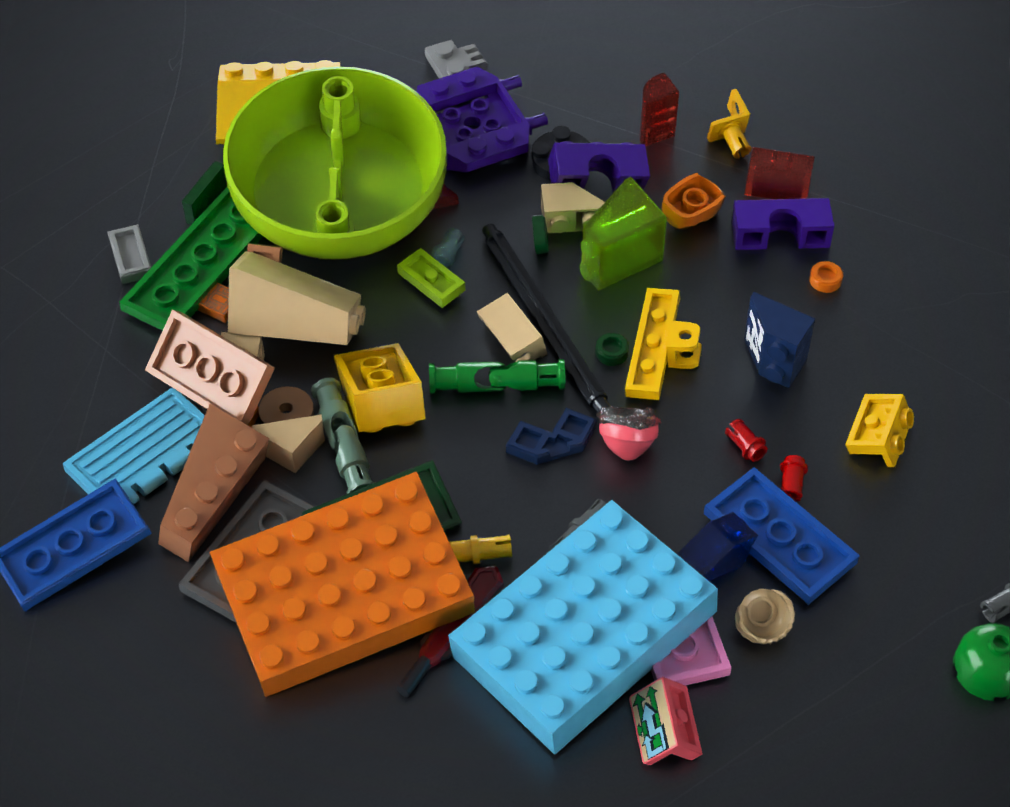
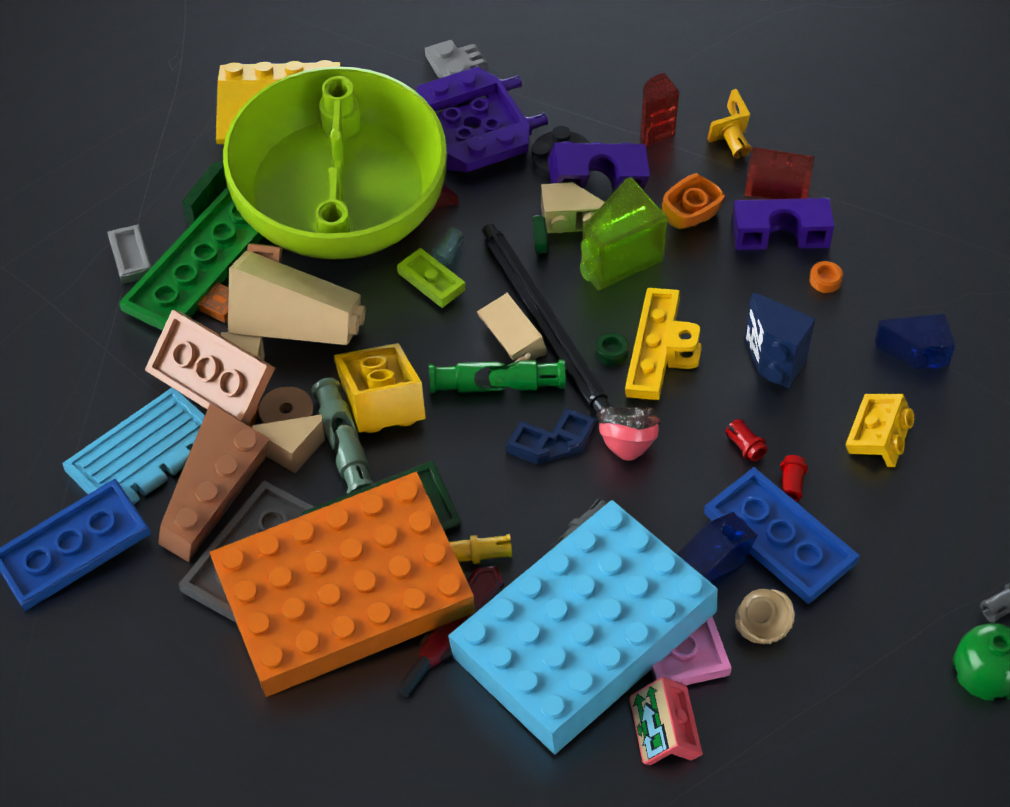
(917, 340): none -> clear blue slope

